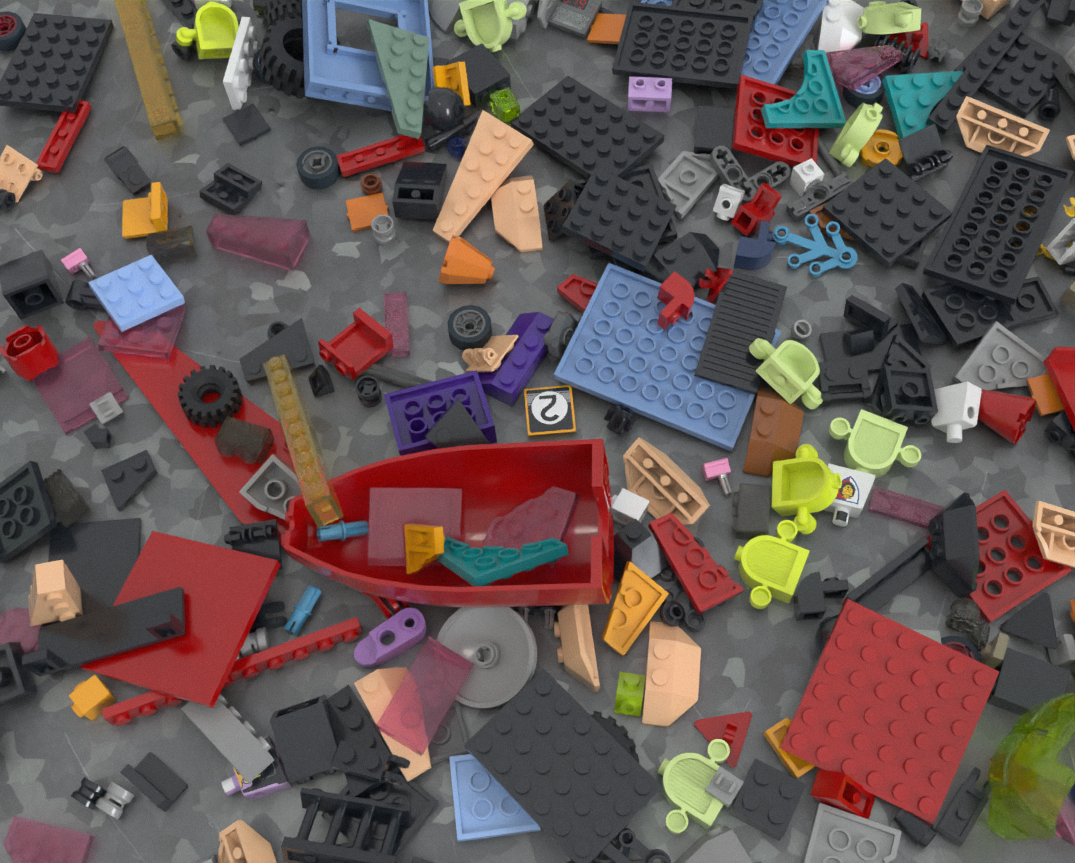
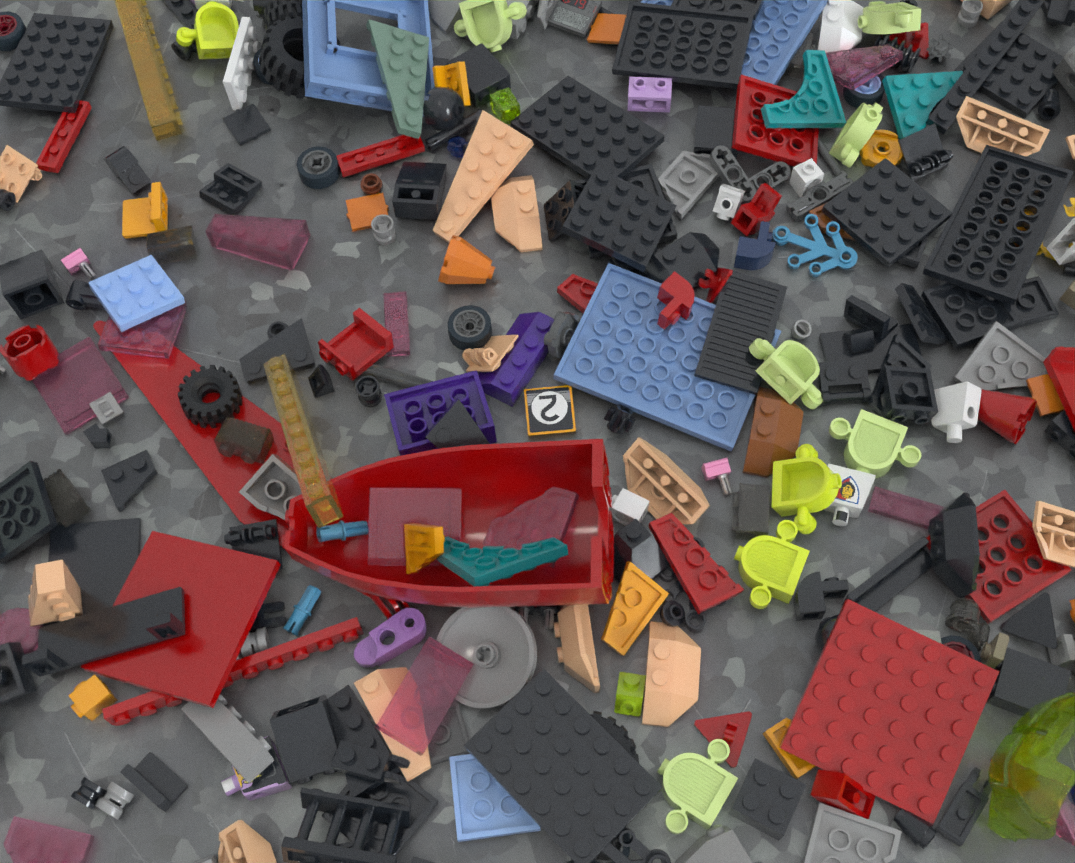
(724, 786): light grey tile -> none

